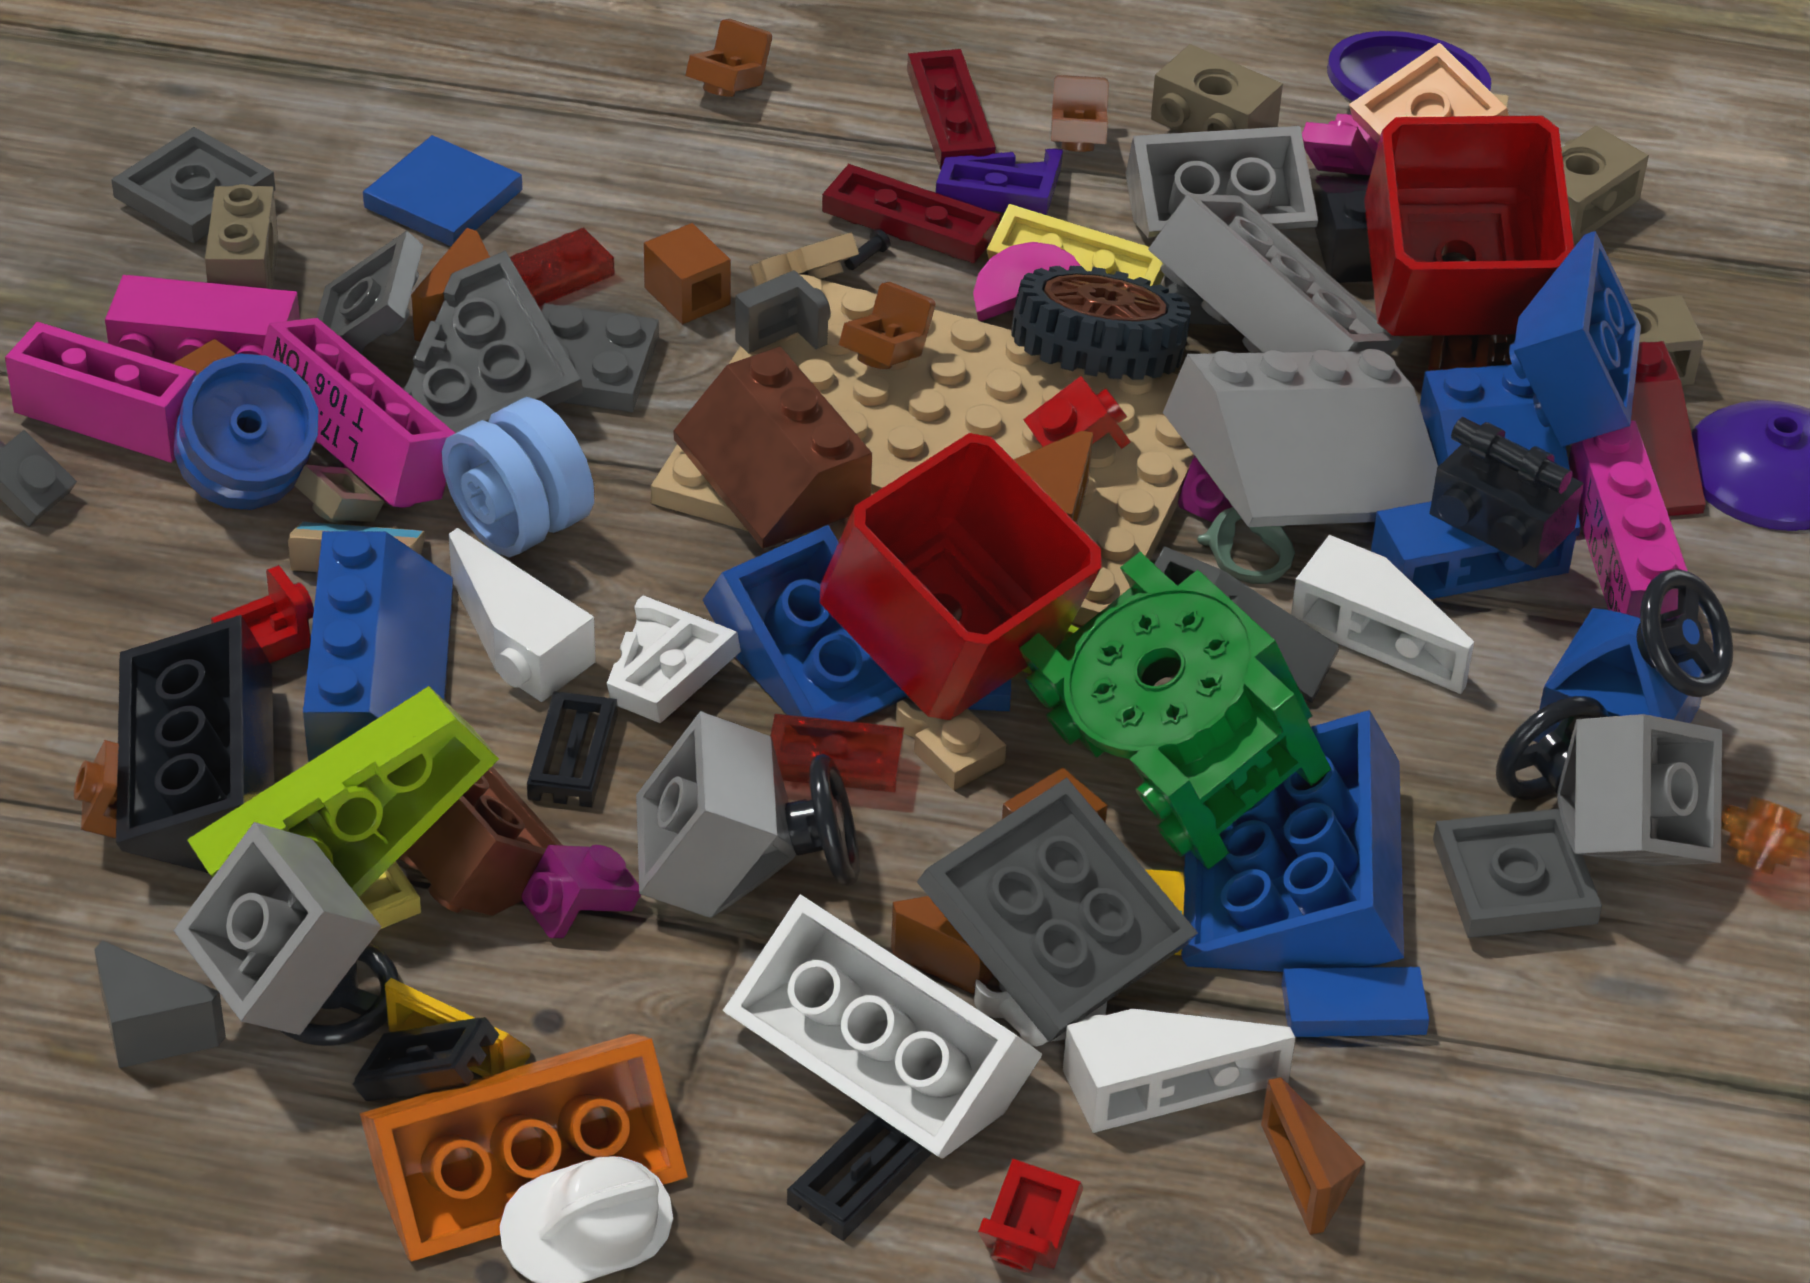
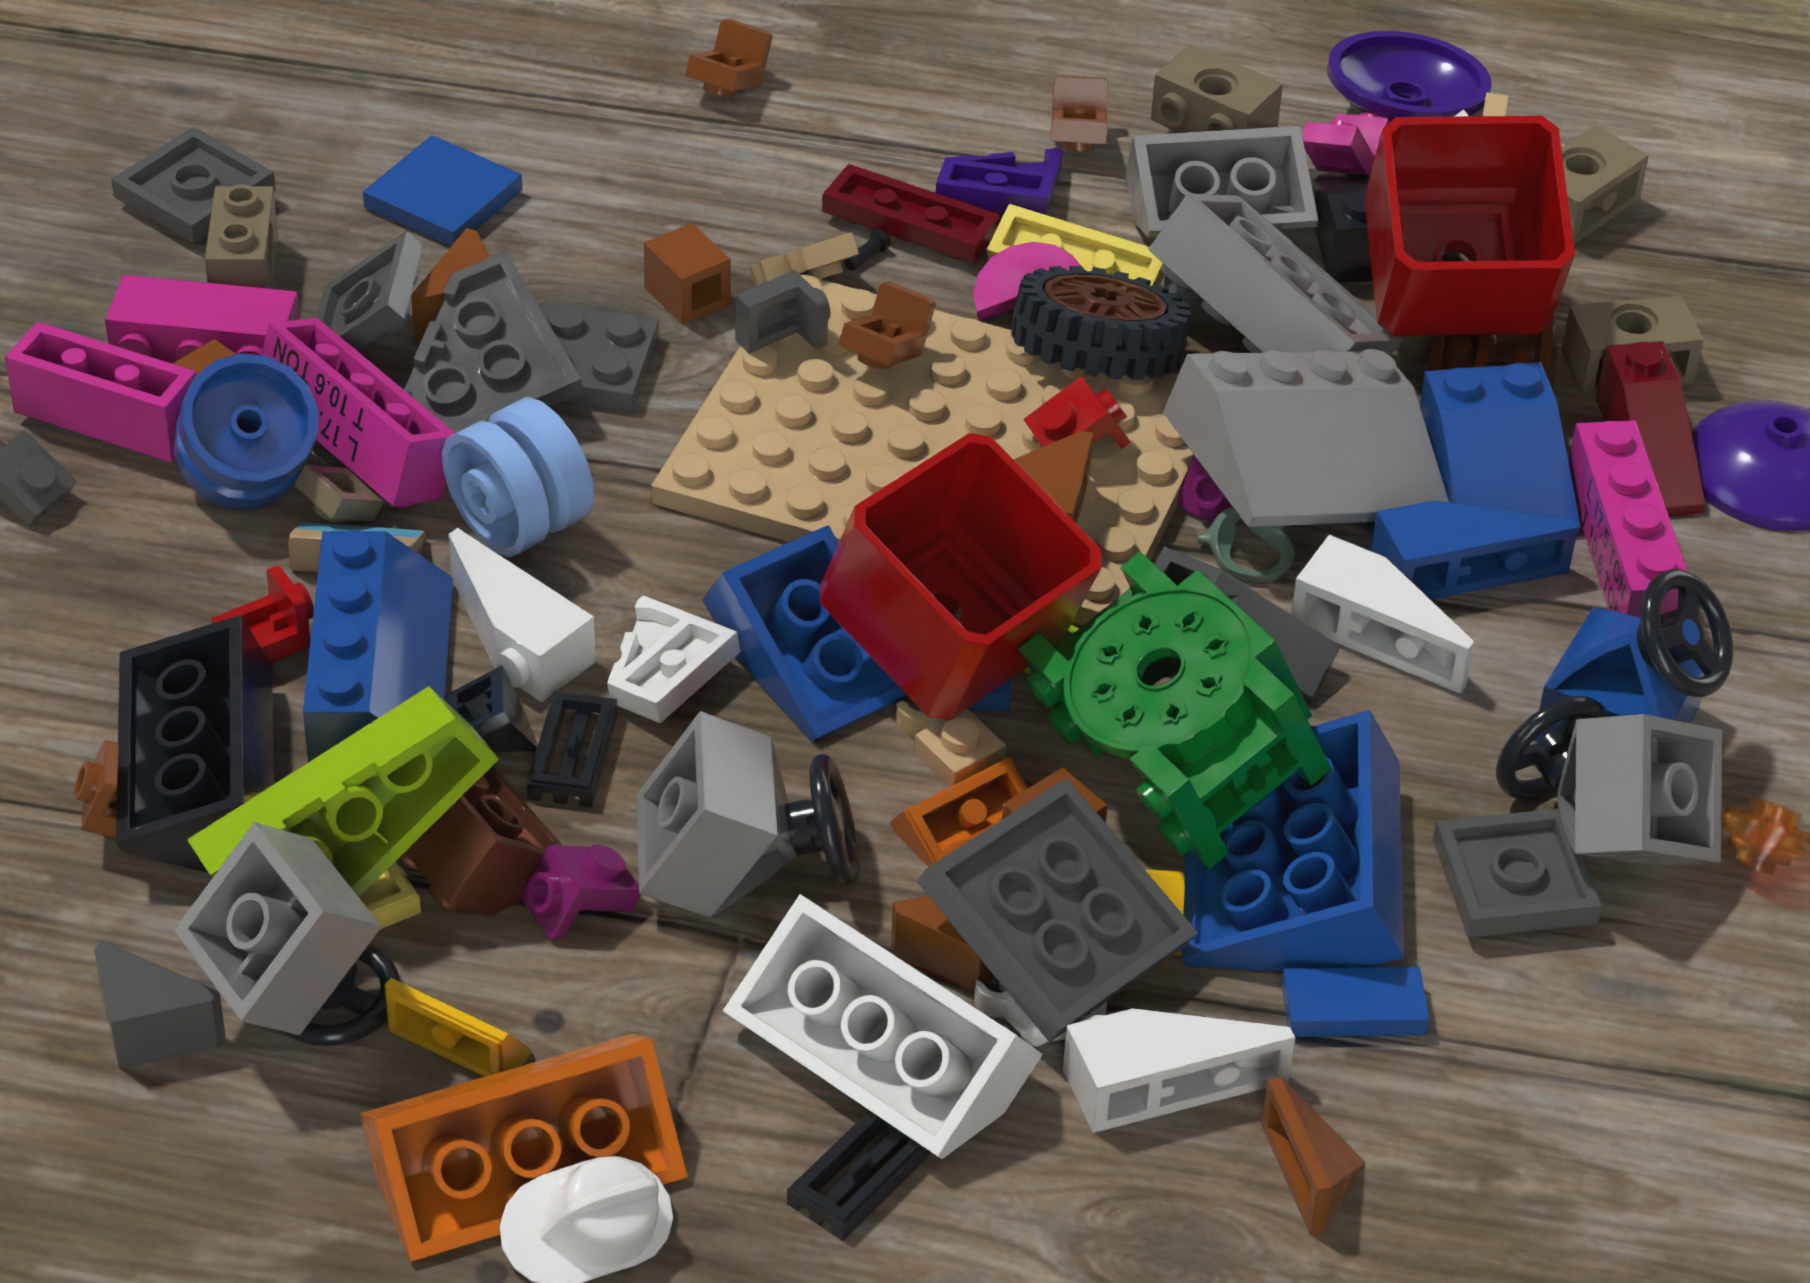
(425, 1059): black tile -> none
(494, 712): none -> black slope
(563, 265): clear red plate -> none
(775, 449): copper slope -> none
(863, 752): clear red plate -> none
(949, 104): dark red plate -> none
(959, 812): none -> orange slope
(1030, 1217): red bracket -> none
(1425, 88): light nougat tile -> none
(1505, 493): black brick -> none
(1580, 347): blue slope -> none

